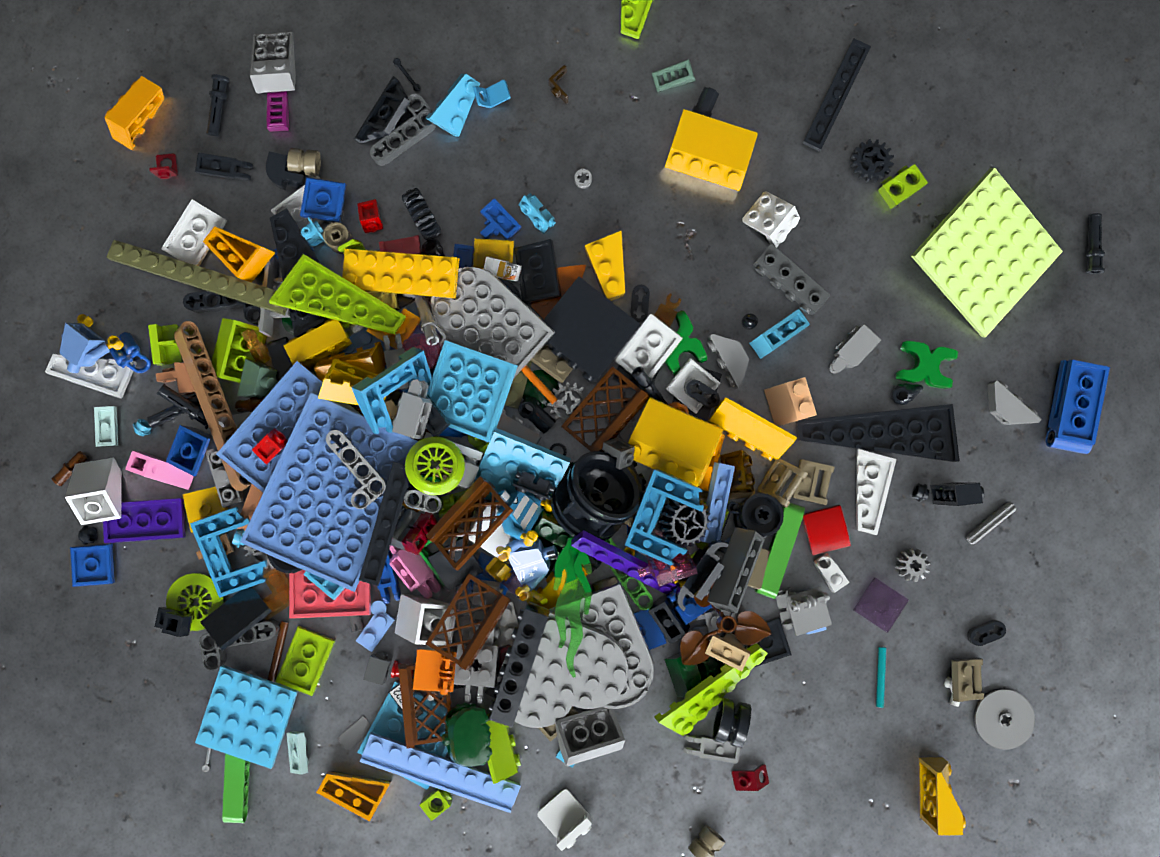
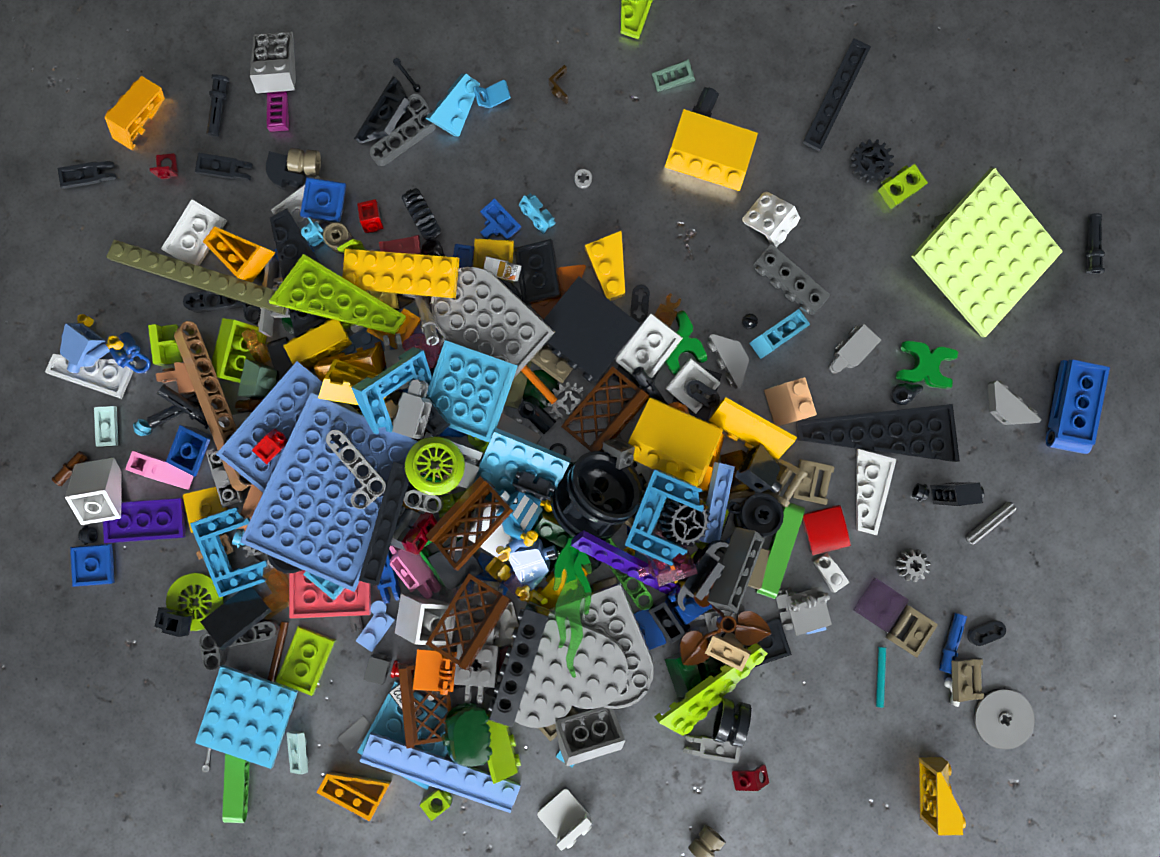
(84, 174): none -> black hinge
(759, 470): none -> black torso
(918, 633): none -> dark tan plate
(954, 638): none -> blue pin

